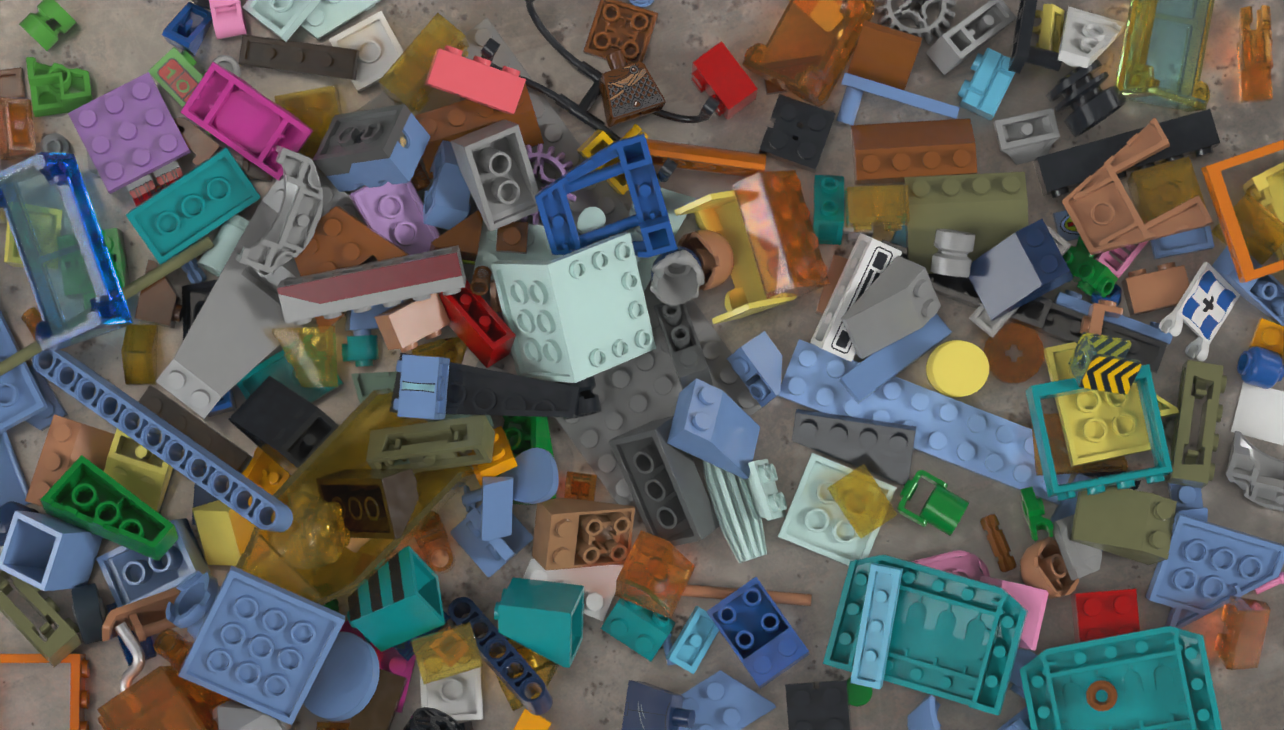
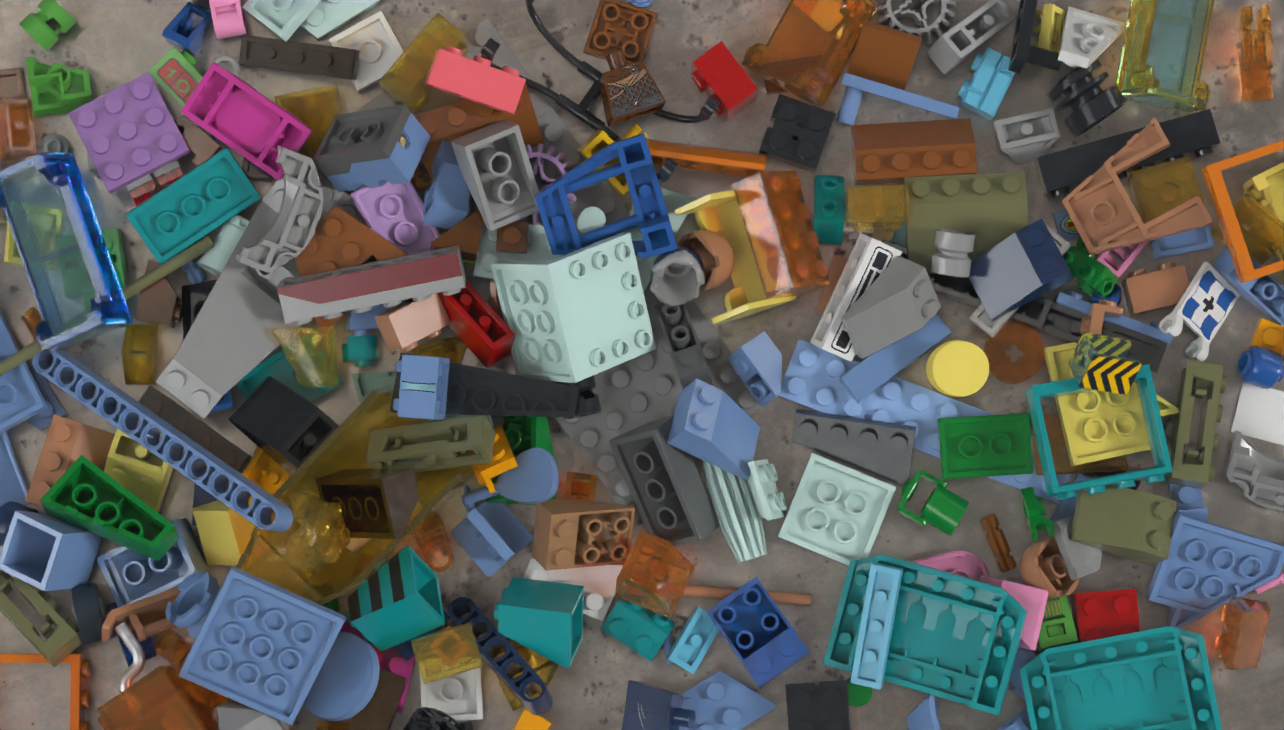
(486, 280): dark orange piece -> none
(496, 507): medium blue slope -> none
(862, 501): clear yellow plate -> none
(985, 446): none -> green tile
(1057, 625): none -> bright green piece
(1091, 695): dark orange plate -> none

